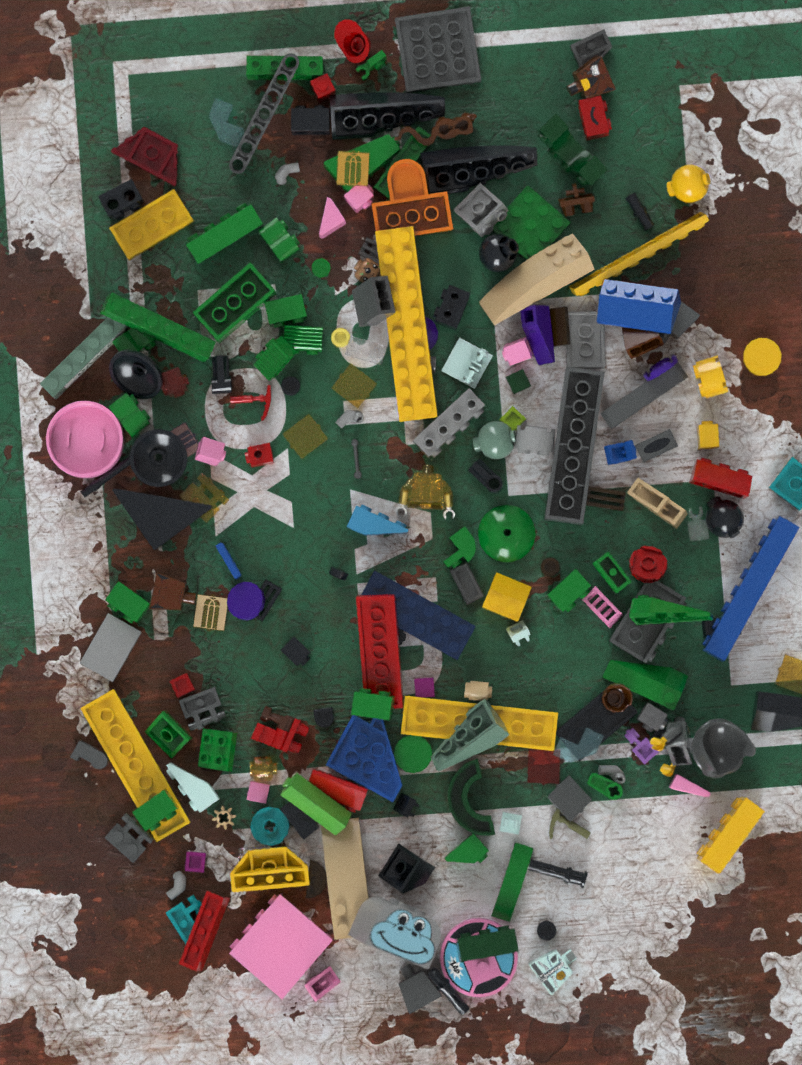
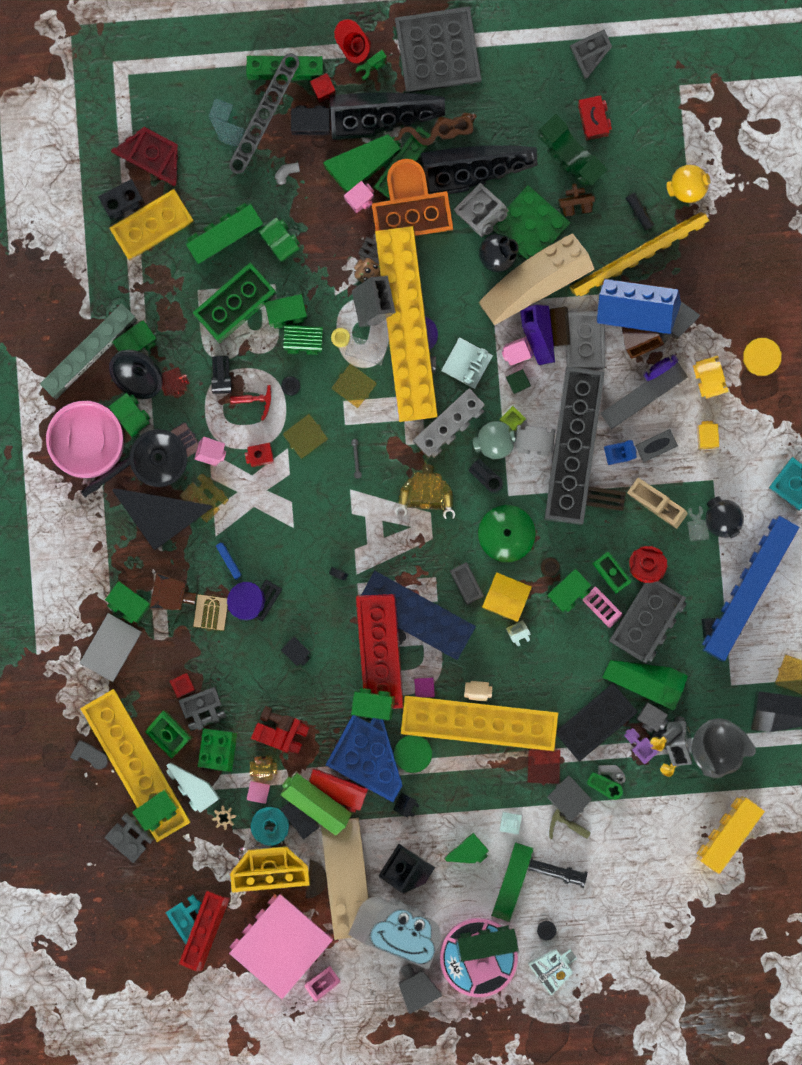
(157, 327): green brick -> none
(179, 885): light grey arm -> none
(195, 861): magenta tile -> none
(274, 358): green brick -> none
(321, 268): green piece -> none
(324, 717): black tile -> none
(331, 219): bright pink slope -> none
(350, 416): light grey arm -> none
(352, 168): clear yellow piece -> none
(368, 523): dark azure slope -> none
(443, 985): black axle -> none
(452, 307): black brick -> none
(458, 800): dark green brick -> none
(465, 545): green brick -> none
(476, 734): sand green wedge -> none
(572, 752): clear light blue tile -> none
(591, 79): reddish brown torso -> none
(617, 697): reddish brown hair -> none
(655, 611): green wedge -> none
(681, 784): bright pink slope -> none
(721, 478): red slope -> none

